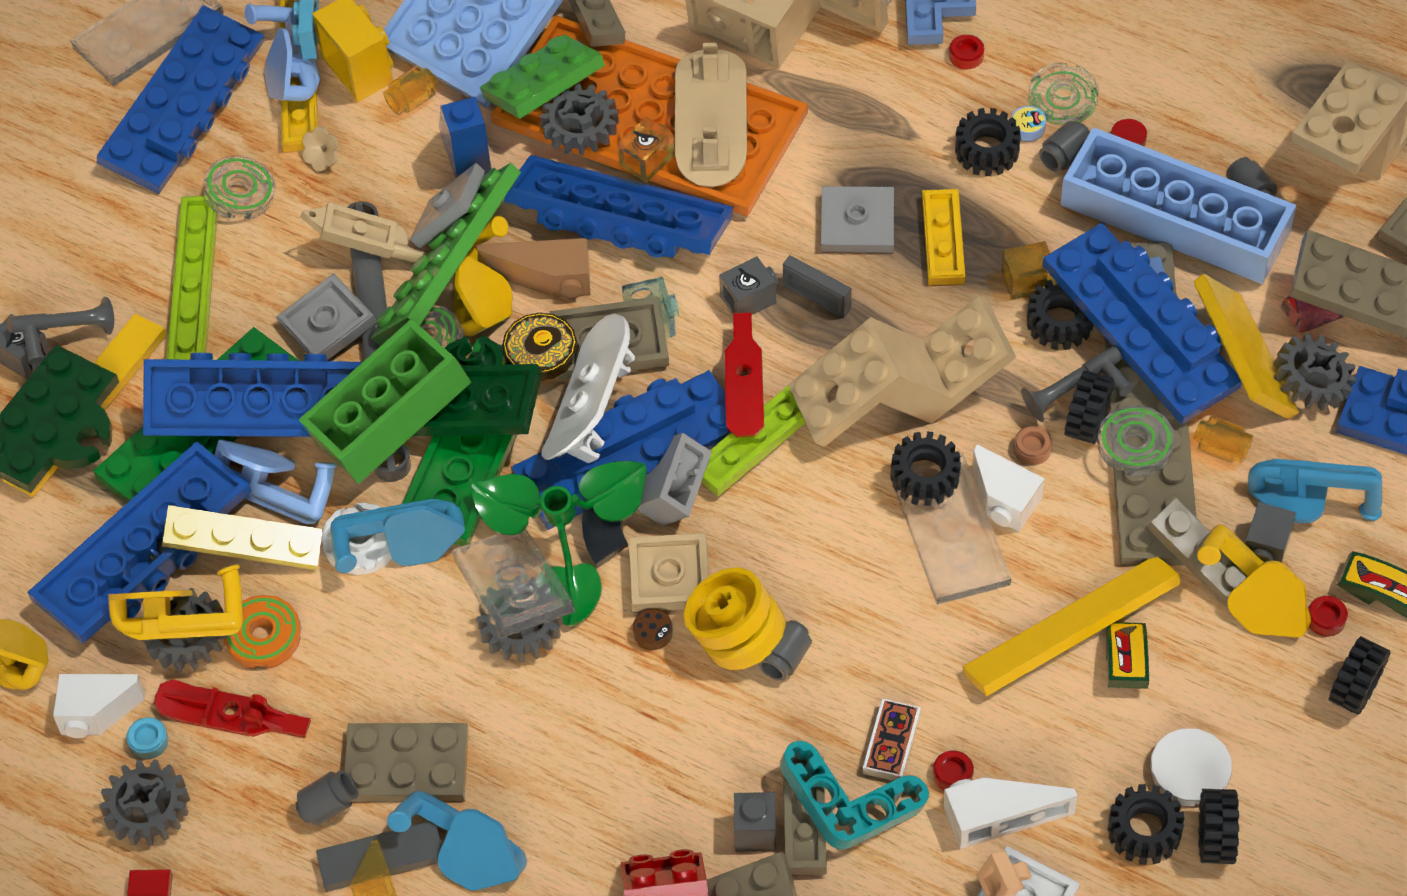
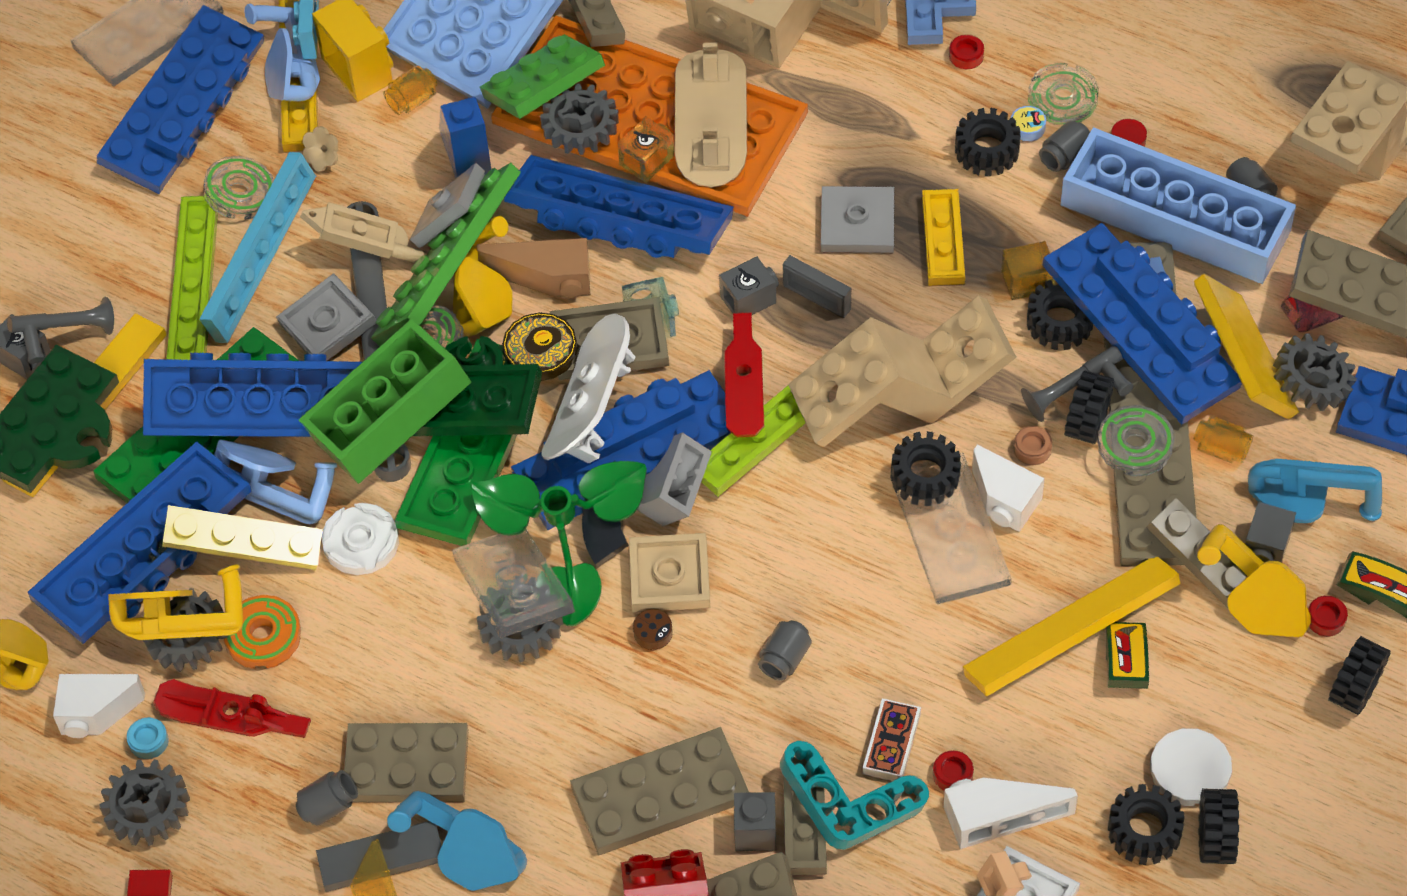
(257, 247): none -> medium azure plate
(414, 531): dark azure piece -> none
(659, 790): none -> dark tan plate
(734, 618): yellow wheel -> none

